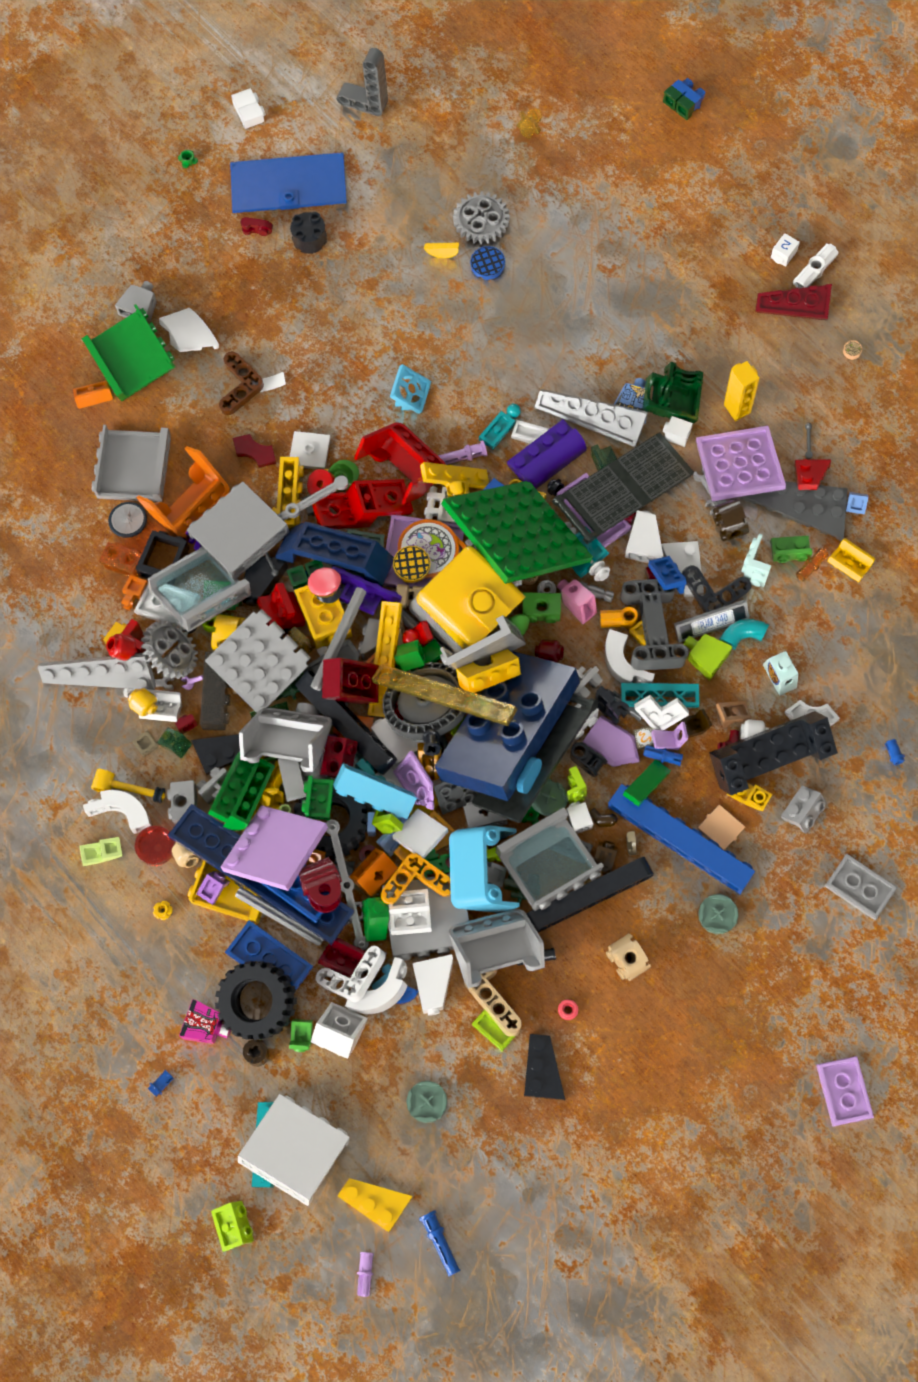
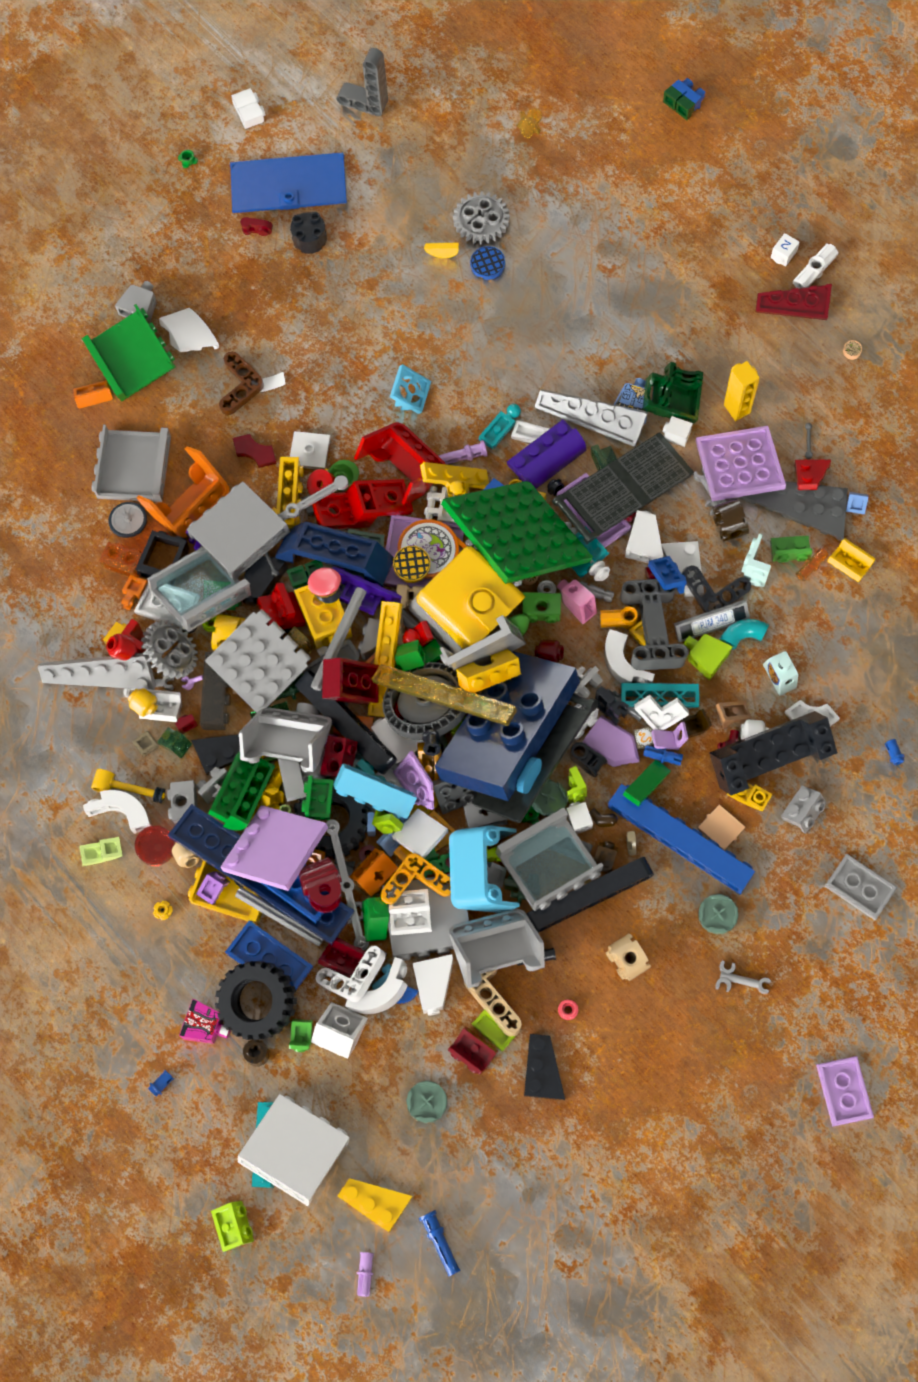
(472, 1051): none -> dark red bracket
(726, 977): none -> light grey bar

